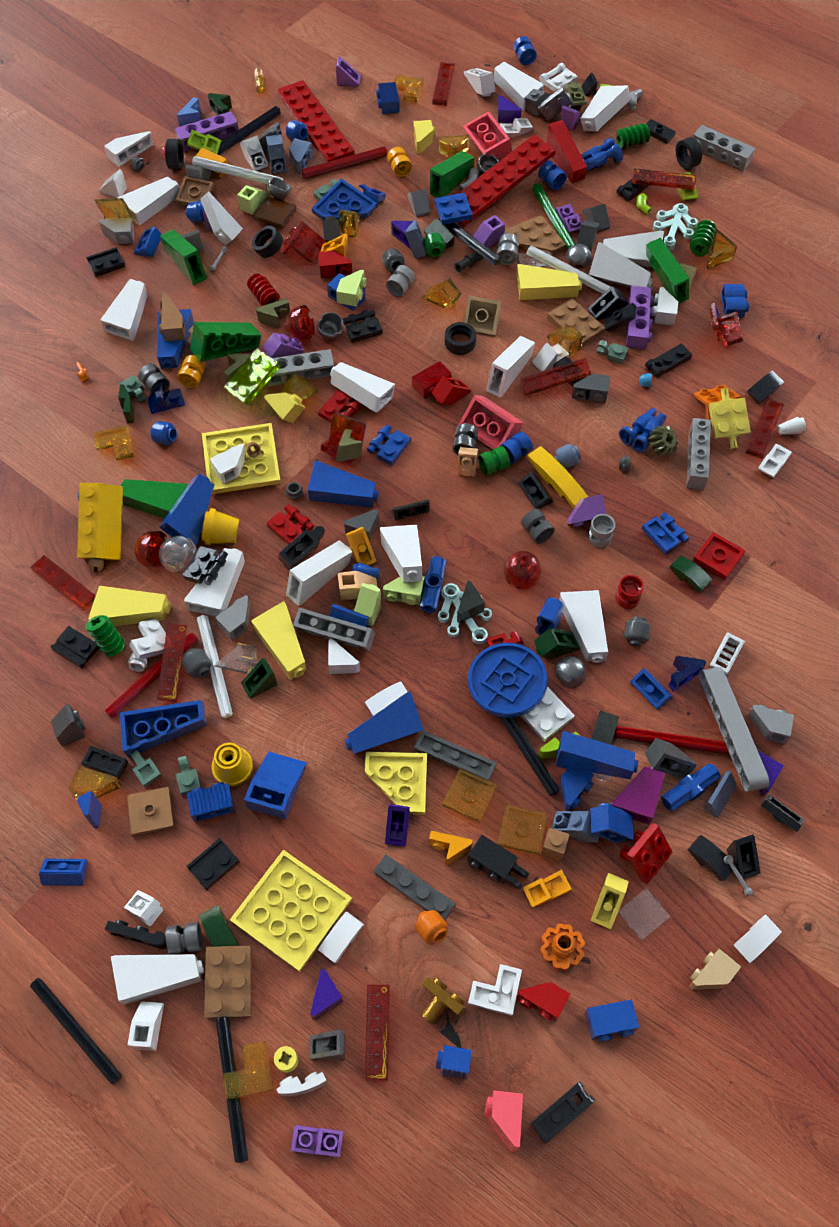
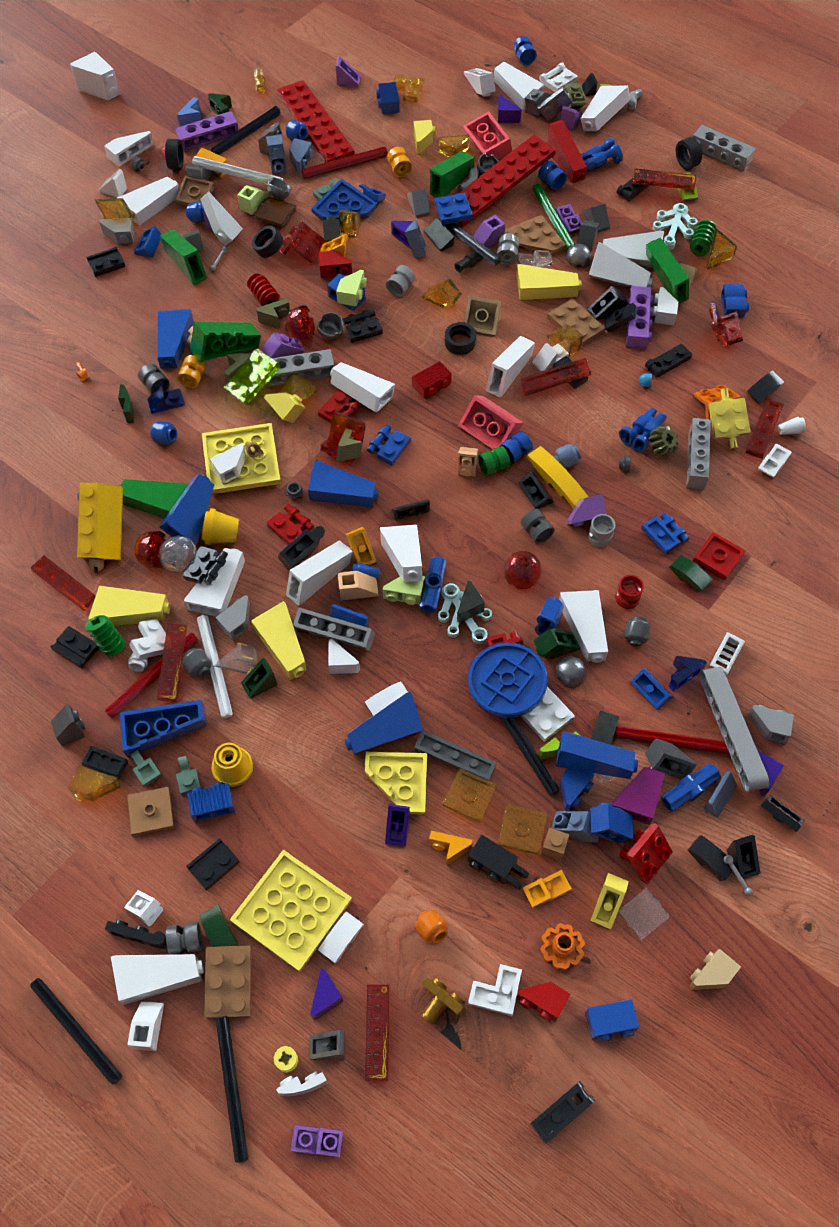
(63, 872): blue slope -> none
(91, 808): blue slope -> none
(95, 77): none -> white slope
(117, 438): clear yellow plate -> none
(126, 311): white slope -> none
(134, 387): sand green plate -> none
(172, 320): medium nougat slope -> none
(198, 141): lime slope -> none
(253, 153): white slope -> none
(255, 1077): clear yellow plate -> none
(275, 785): blue slope -> none
(367, 520): dark grey slope -> none
(369, 602): yellowish green slope -> none
(392, 259): dark grey head -> none
(413, 887): dark grey plate -> none
(434, 244): green head -> none
(443, 84): clear red tile -> none
(450, 390): red slope -> none
(454, 1062): blue brick -> none
(465, 436): dark grey wheel -> none
(505, 1117): coral slope -> none
(519, 127): white slope -> none
(559, 265): white axle -> none
(592, 388): dark grey slope -> none
(615, 351): sand green plate -> none
(632, 135): green piece -> none
(641, 204): lime arm -> none
(660, 131): black plate -> none
(757, 938): white slope -> none

